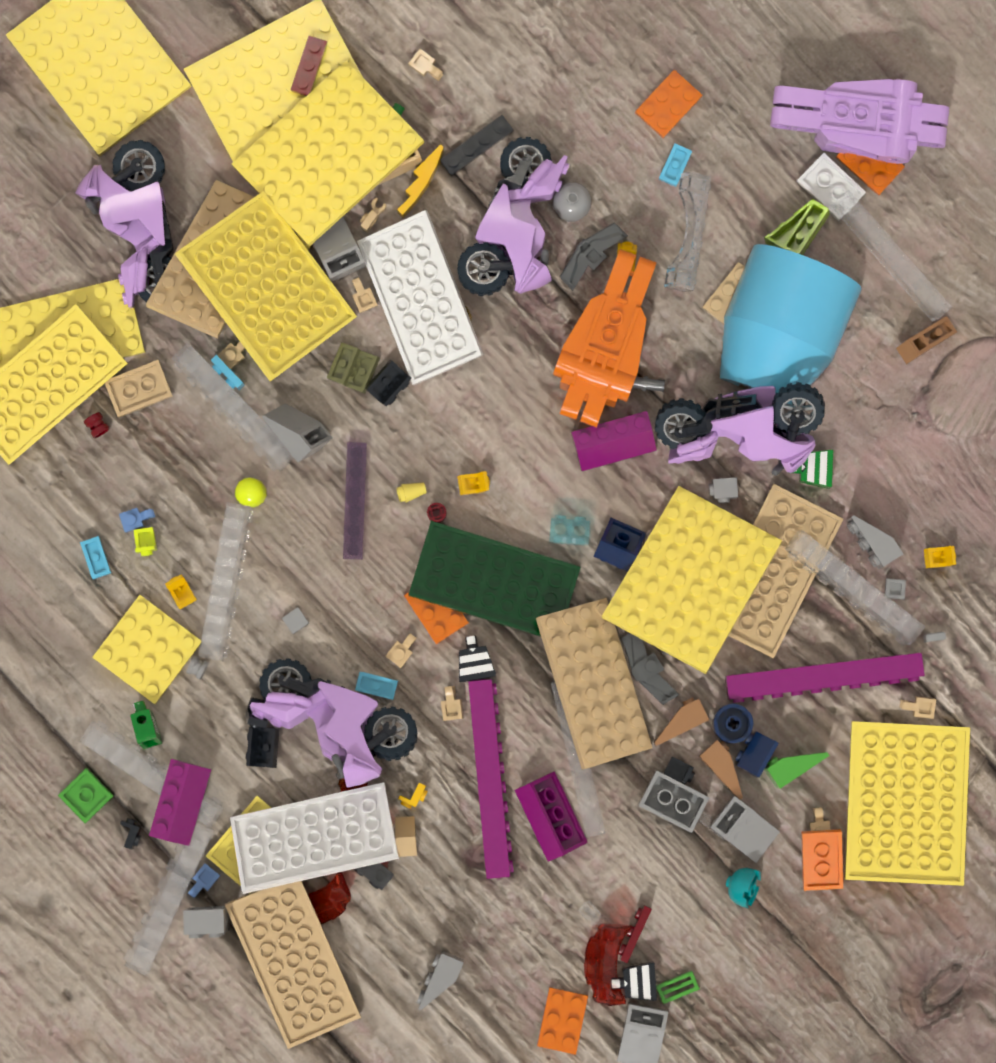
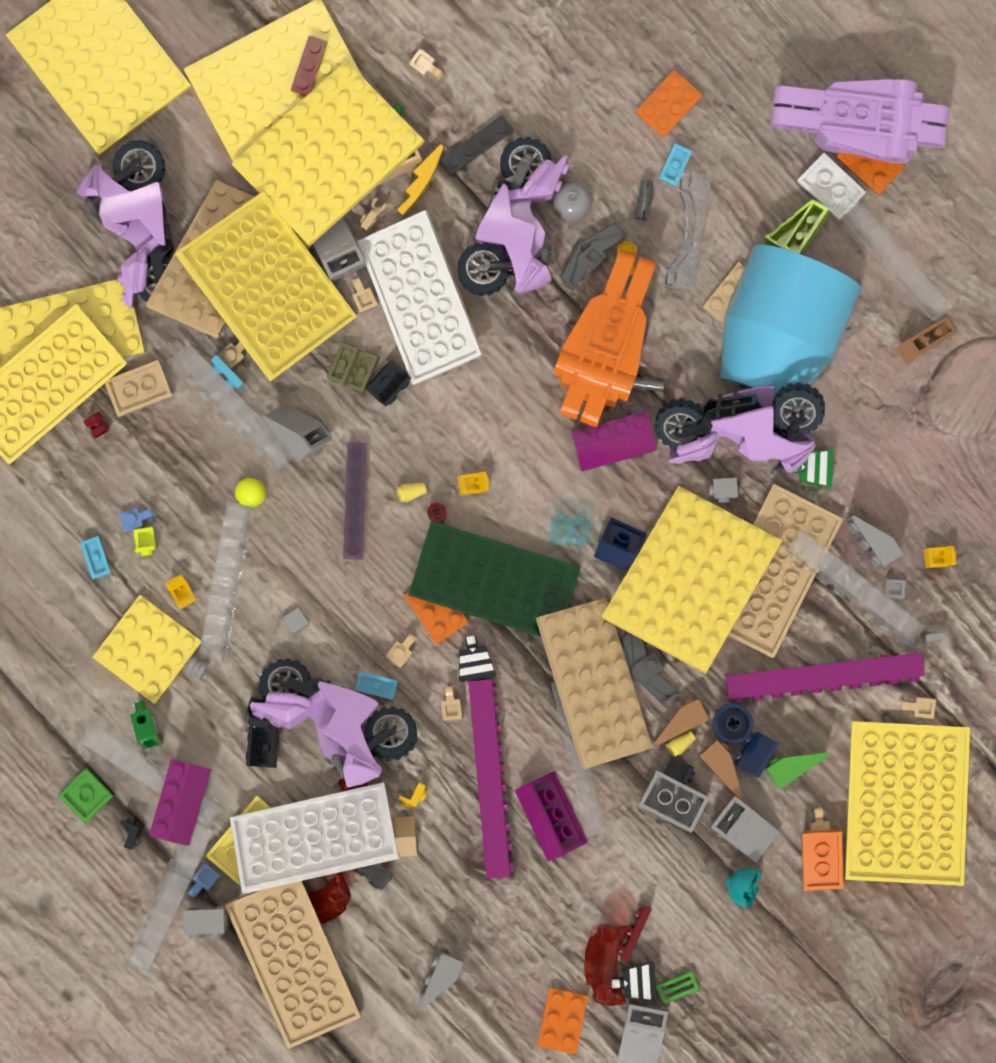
(644, 200): none -> dark grey pin
(680, 743): none -> light yellow cone

